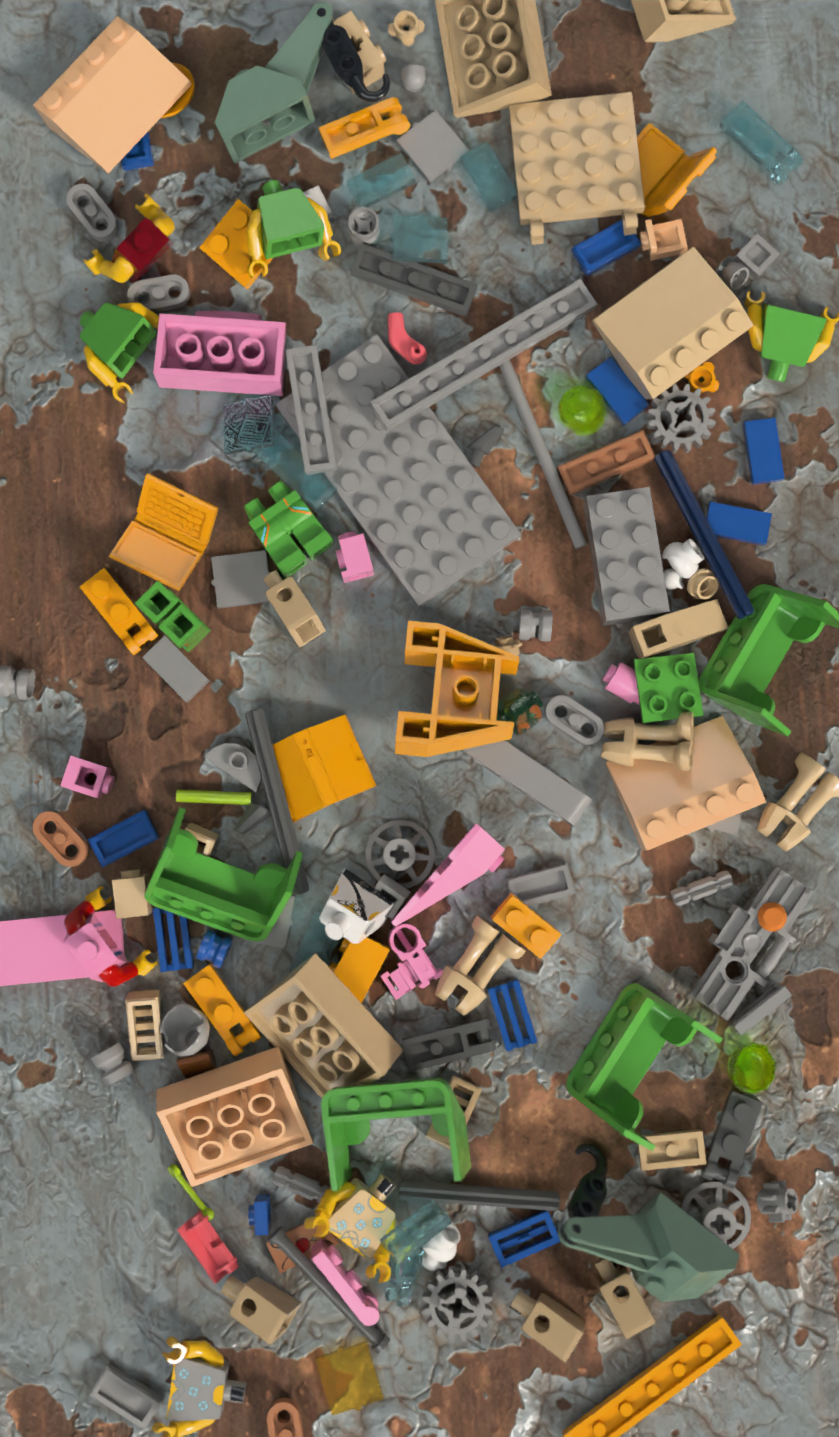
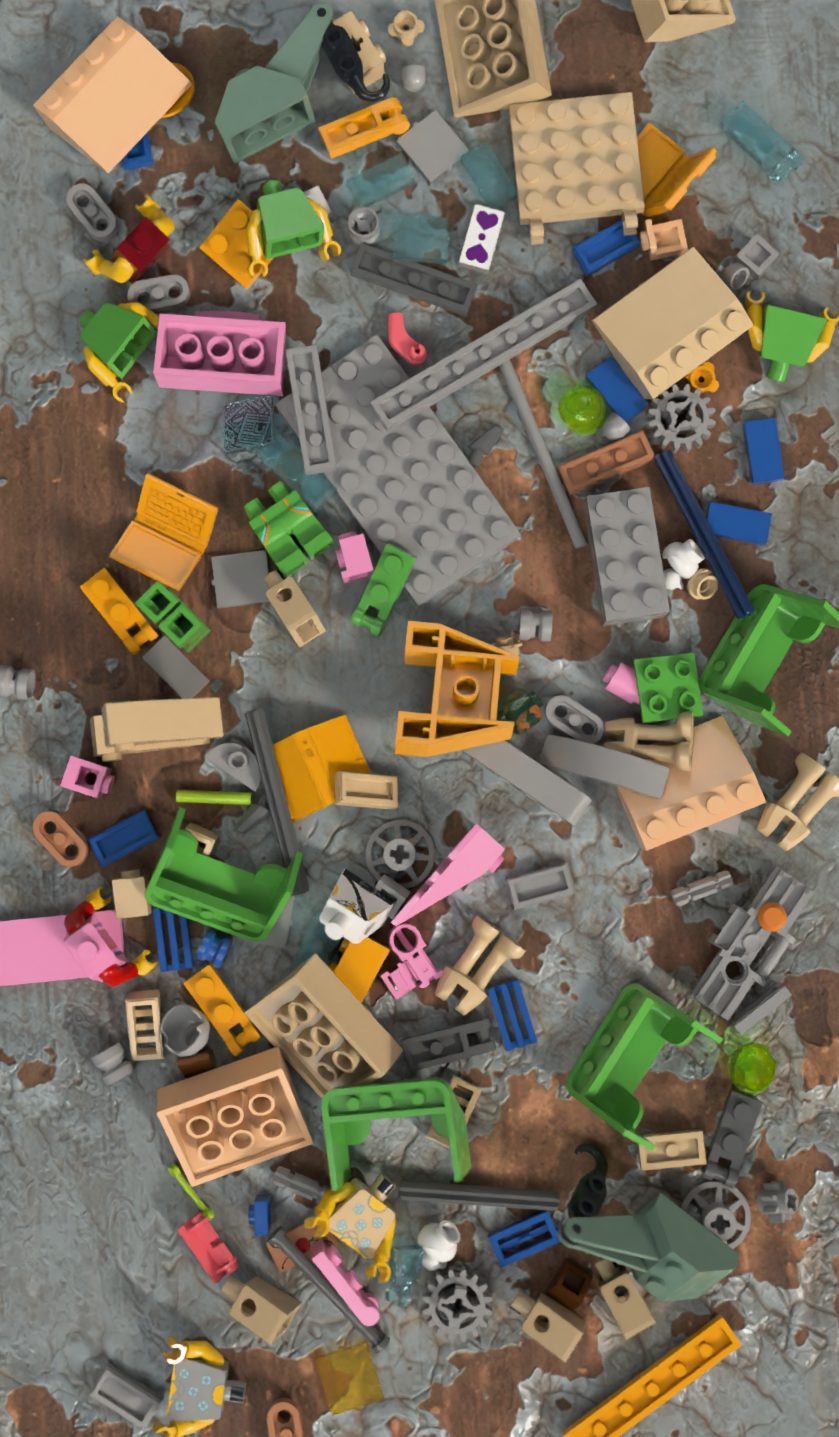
(154, 726): none -> tan wedge
(366, 790): none -> tan tile
(384, 588): none -> bright green plate
(415, 1231): clear light blue plate -> none
(481, 238): none -> tile
(525, 925): light orange plate -> none
(569, 1285): none -> reddish brown slope
(604, 765): none -> light grey slope
(615, 427): none -> light grey hinge
(677, 629): tan slope -> none

